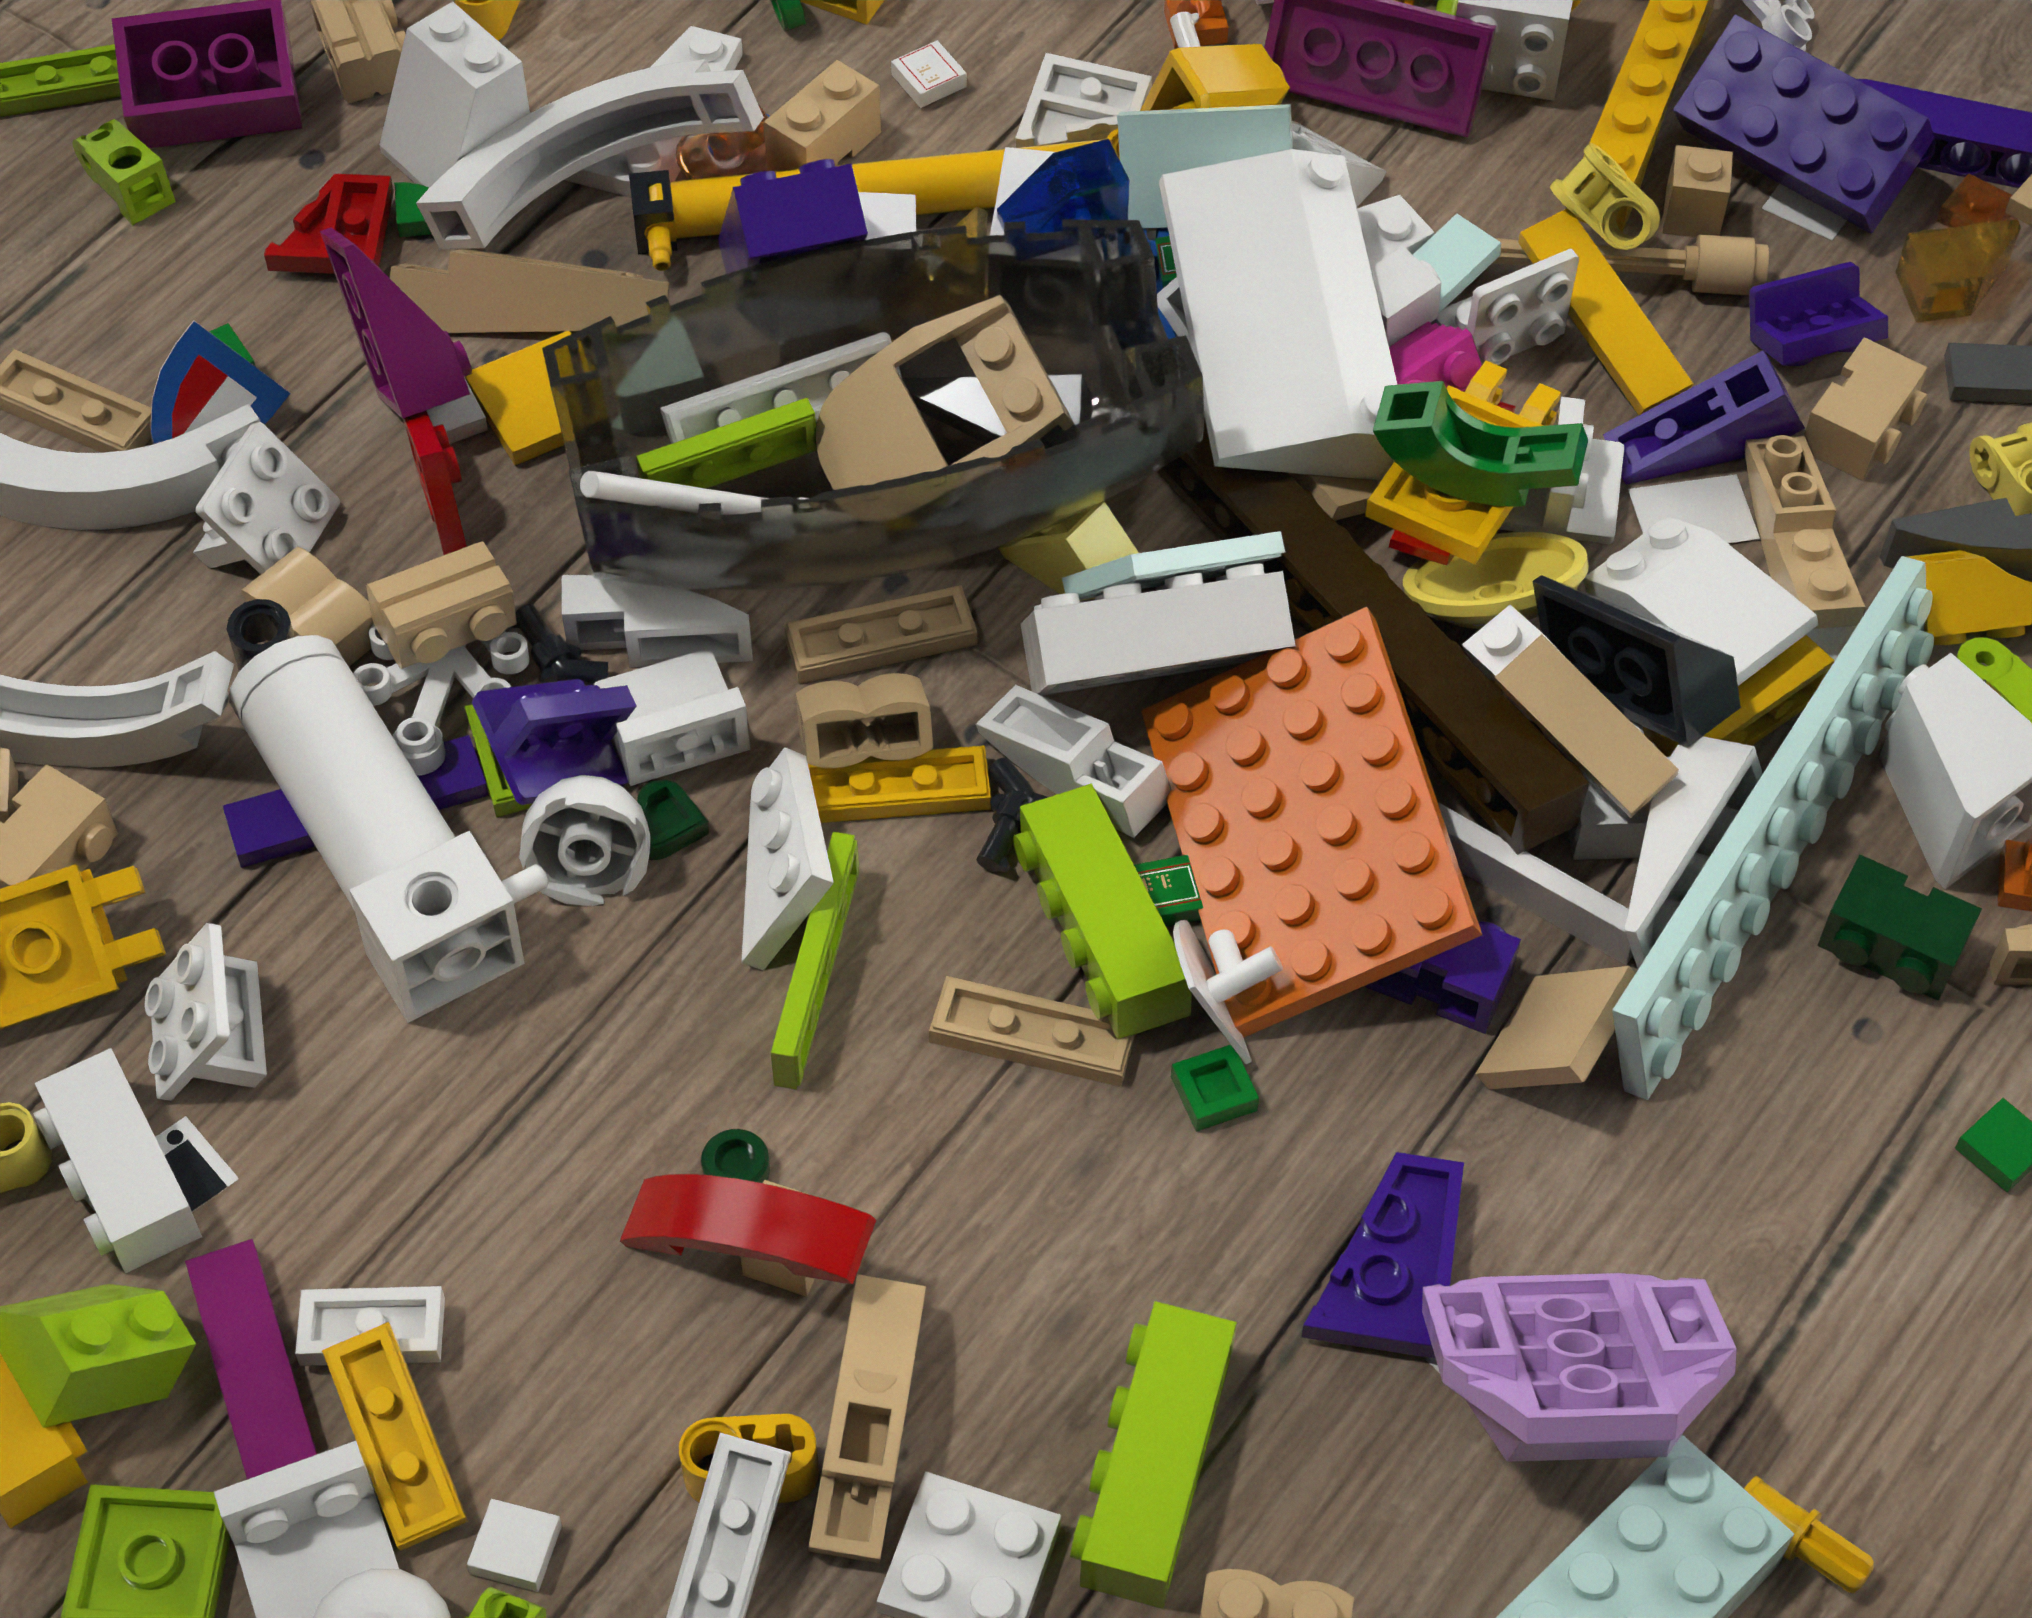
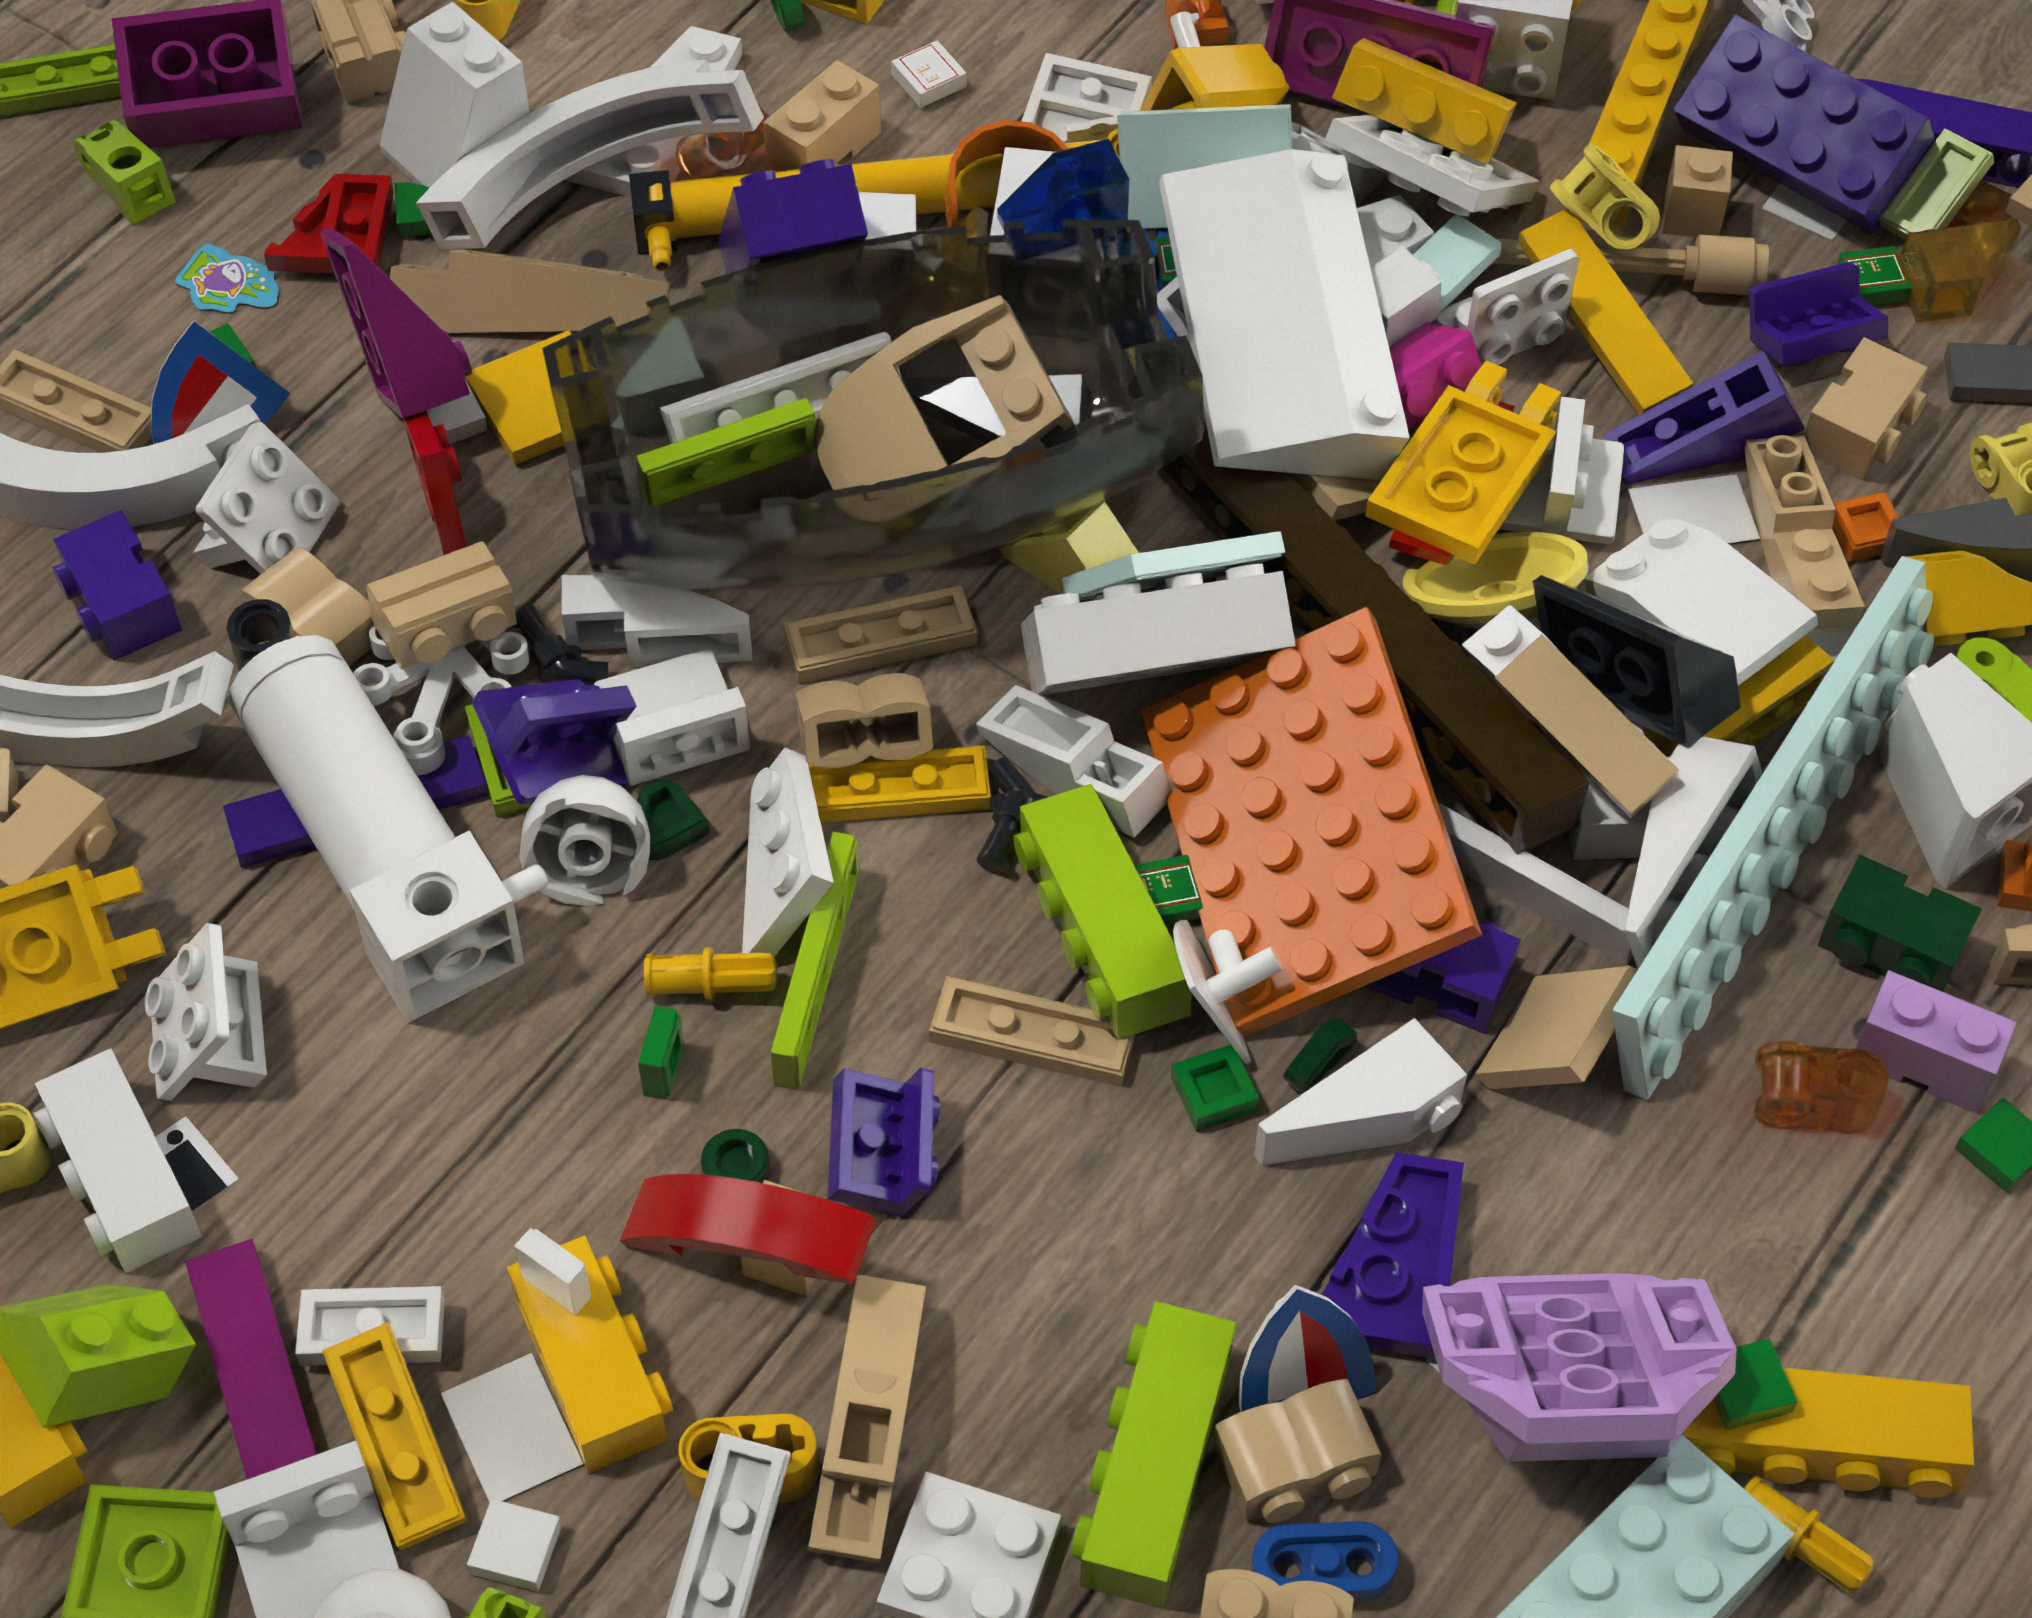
(119, 591): none -> dark purple brick
(225, 280): none -> sticker
(511, 1428): none -> white sticker
(553, 1270): none -> white tile
(596, 1365): none -> yellow brick
(661, 1053): none -> green tile
(664, 494): white bar -> none
(709, 973): none -> yellow axle
(882, 1141): none -> dark purple bracket
(989, 141): none -> orange piece
(1297, 1451): none -> tan brick
(1302, 1346): none -> shield
(1320, 1054): none -> dark green tile
(1322, 1555): none -> blue plate
(1370, 1102): none -> white slope
(1420, 163): none -> white plate
(1424, 100): none -> yellow brick
(1470, 457): green arch -> none
(1757, 1388): none -> green tile
(1815, 1085): none -> clear orange piece
(1852, 1434): none -> yellow brick
(1863, 525): none -> orange tile
(1881, 275): none -> green tile
(1936, 1040): none -> lavender brick
(1937, 186): none -> yellowish green tile

